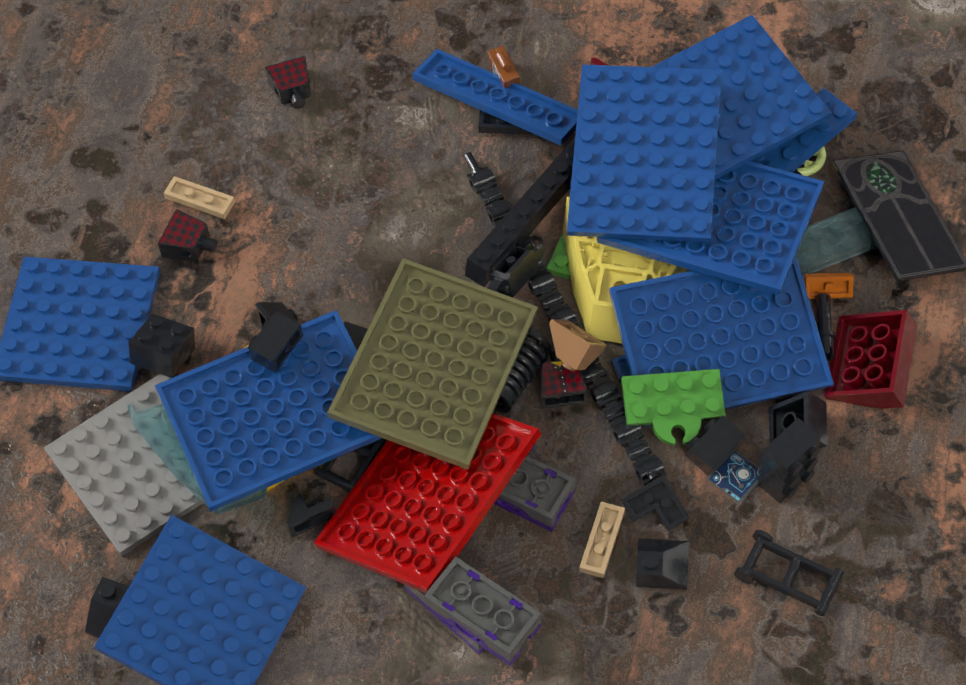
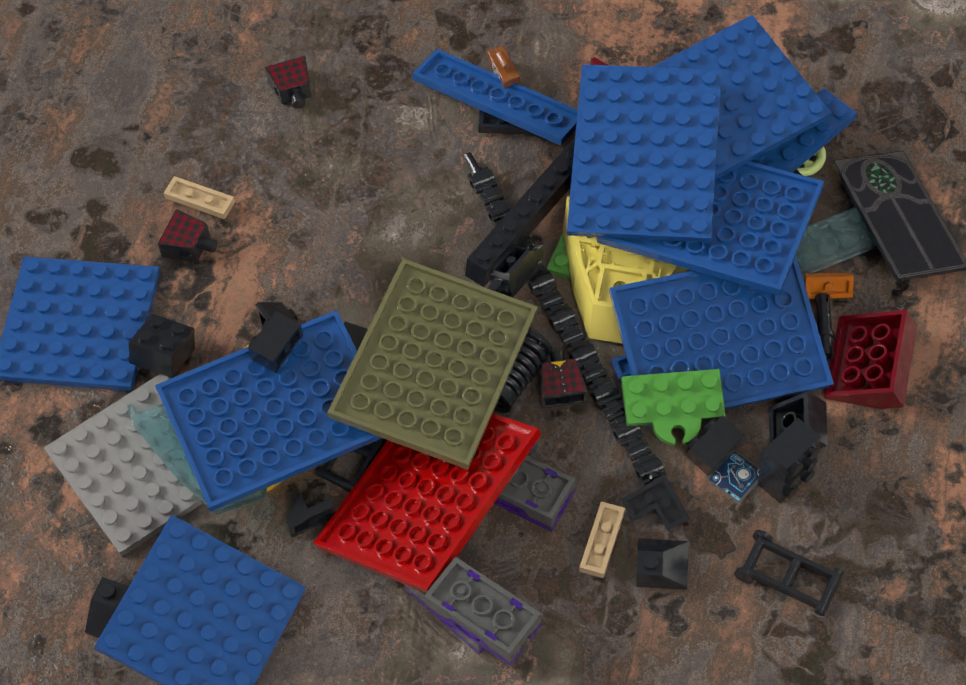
(574, 345): medium nougat slope -> none

